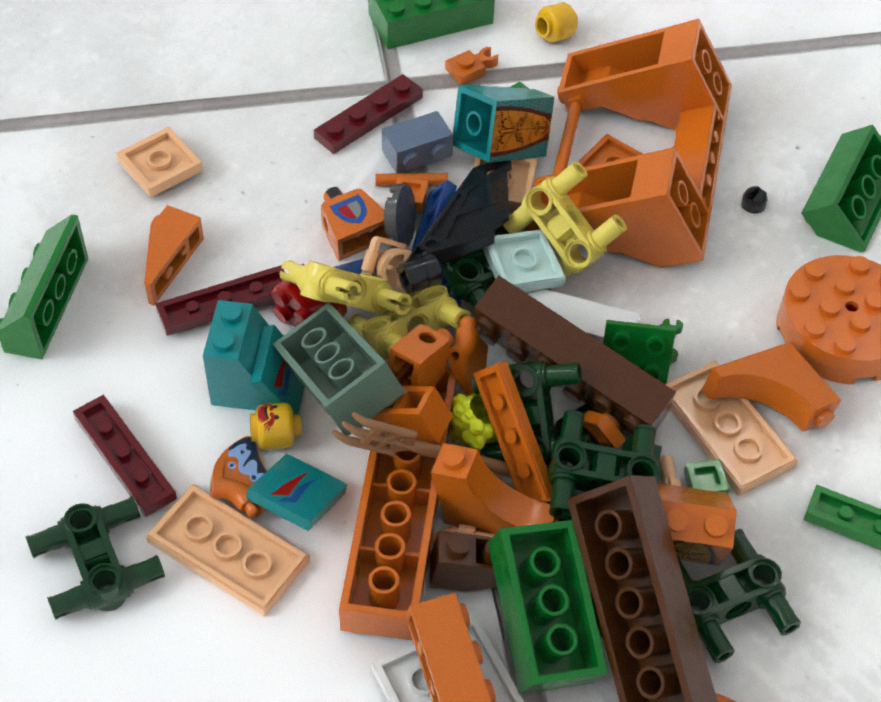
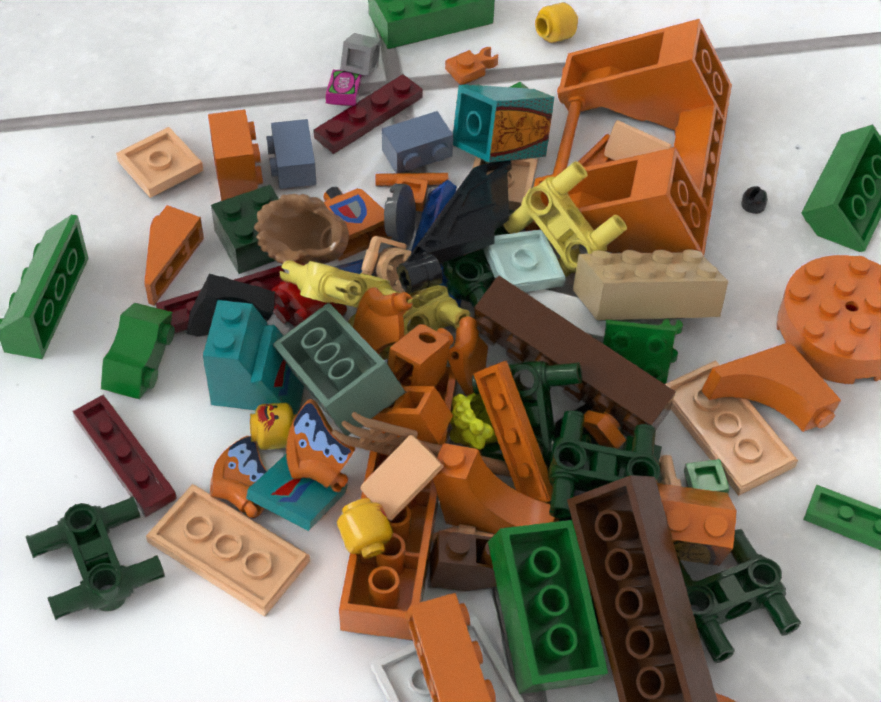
(137, 350): none -> green brick
(225, 289): none -> black brick
(235, 153): none -> orange brick
(235, 224): none -> dark green brick
(293, 154): none -> sand blue brick
(300, 230): none -> medium nougat hair
(314, 450): none -> orange arm
(343, 88): none -> dark pink tile
(360, 54): none -> light grey brick
(364, 528): none -> yellow head
(381, 318): none -> orange arm
(402, 476): none -> light nougat slope
(629, 142): none -> light nougat slope
(649, 285): none -> tan brick

